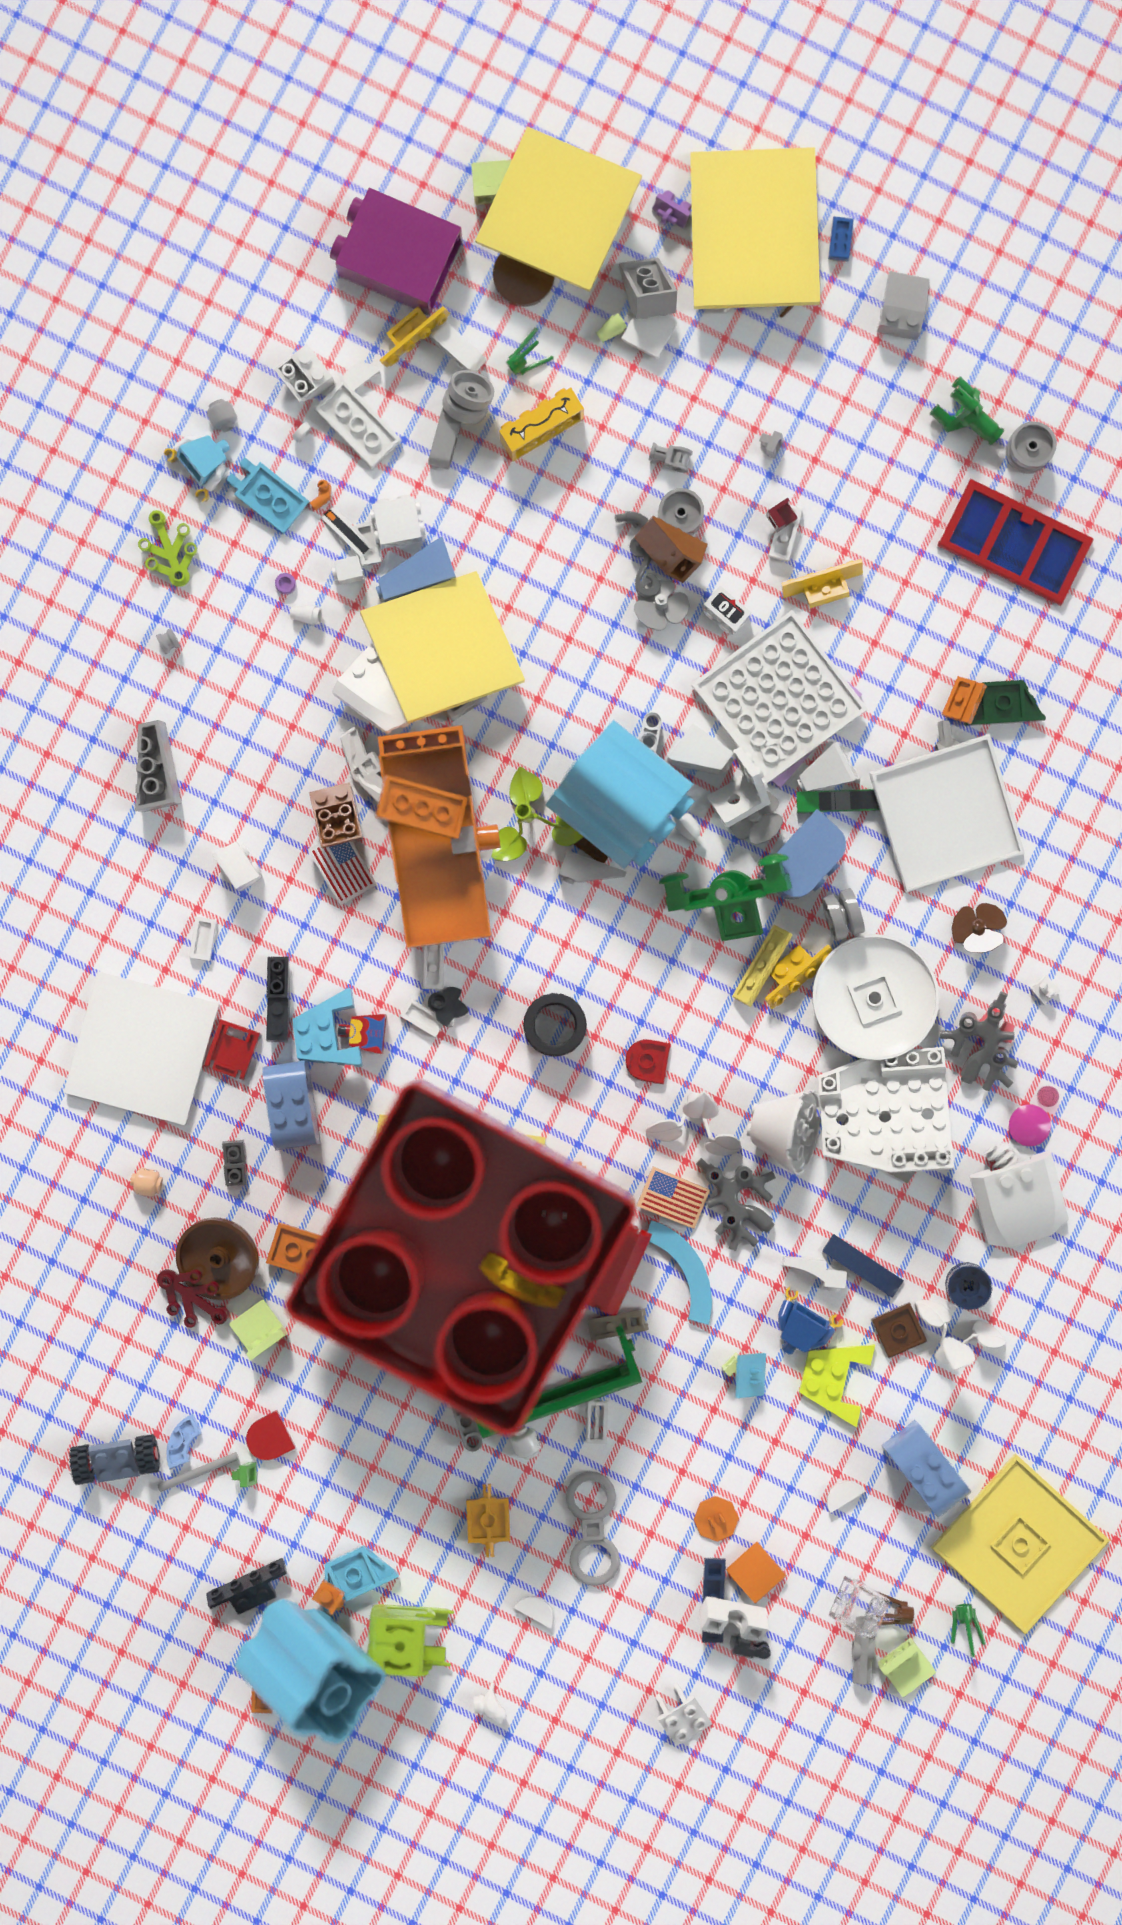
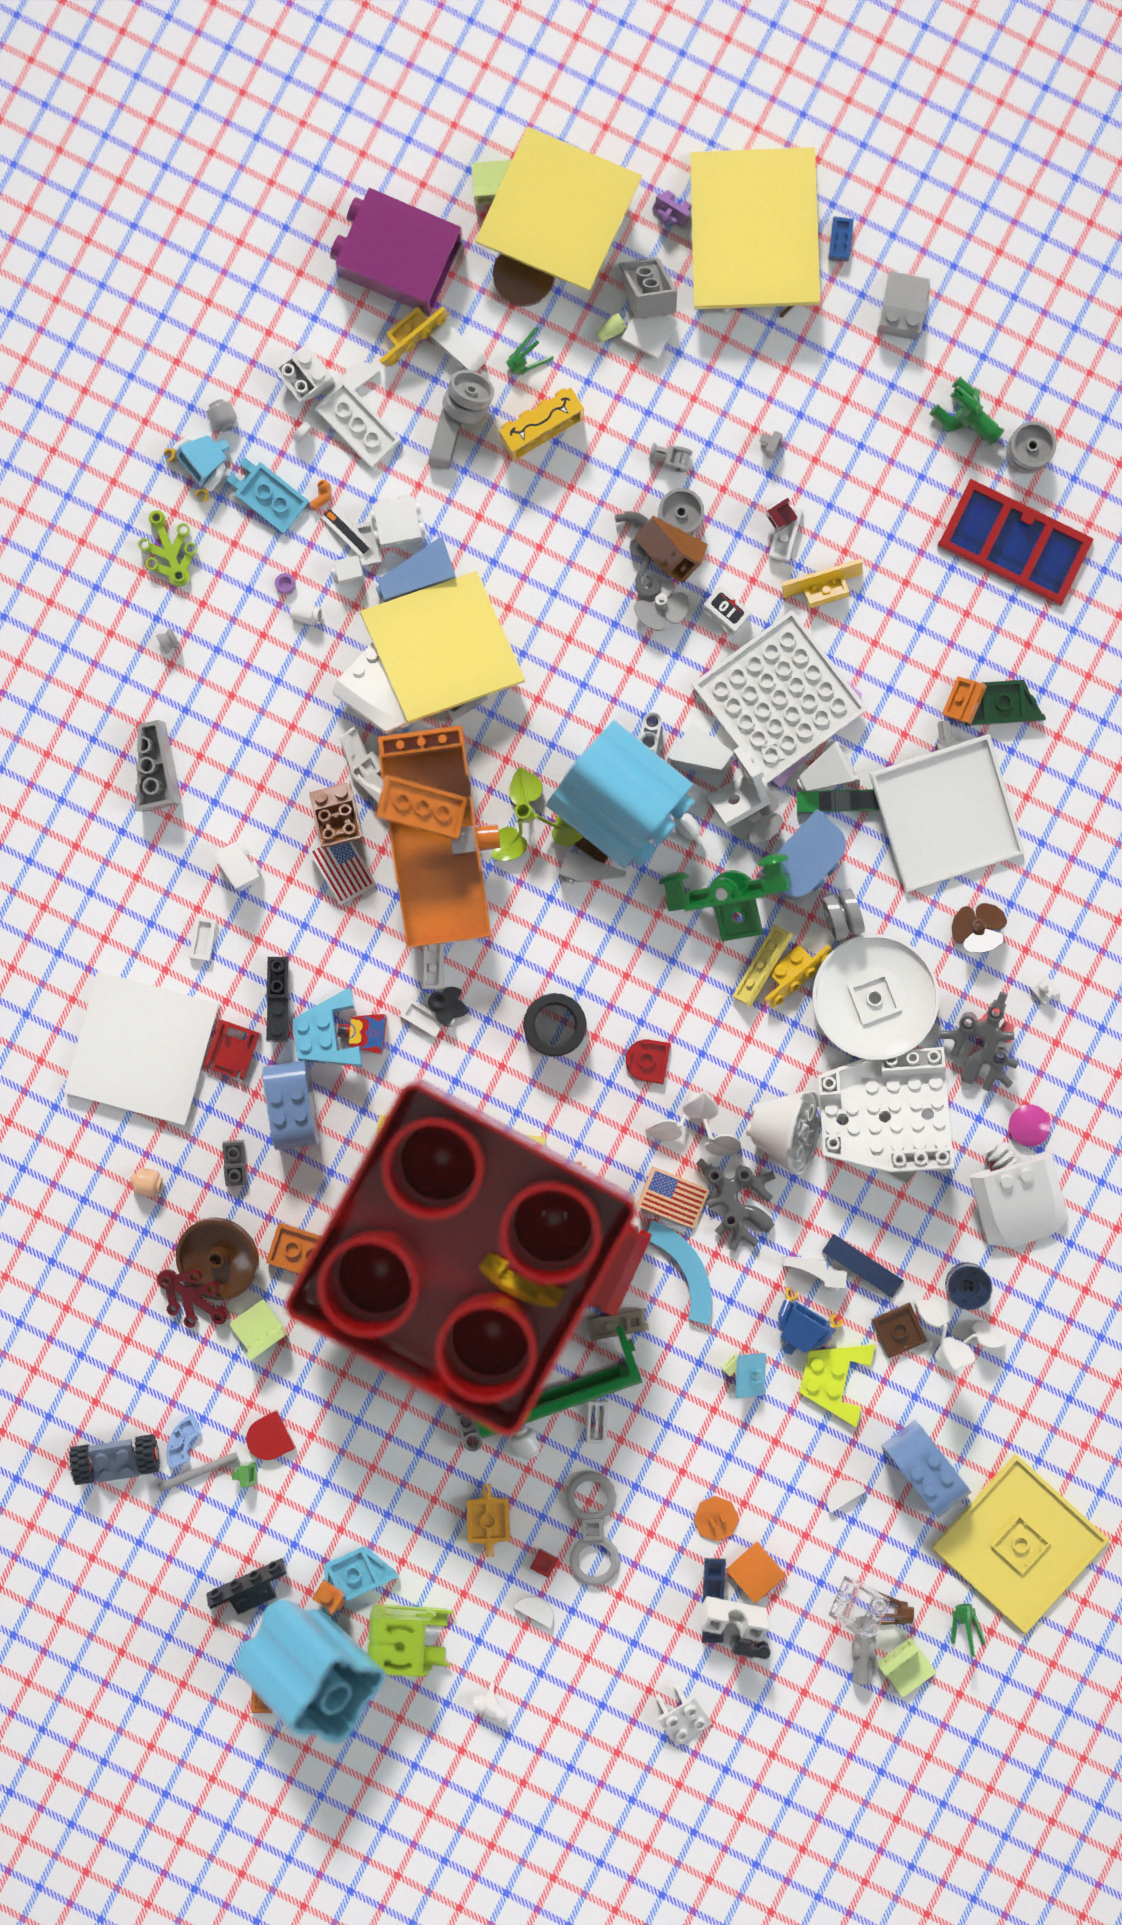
(544, 1563): none -> red tile
(1047, 1096): clear pink tile -> none

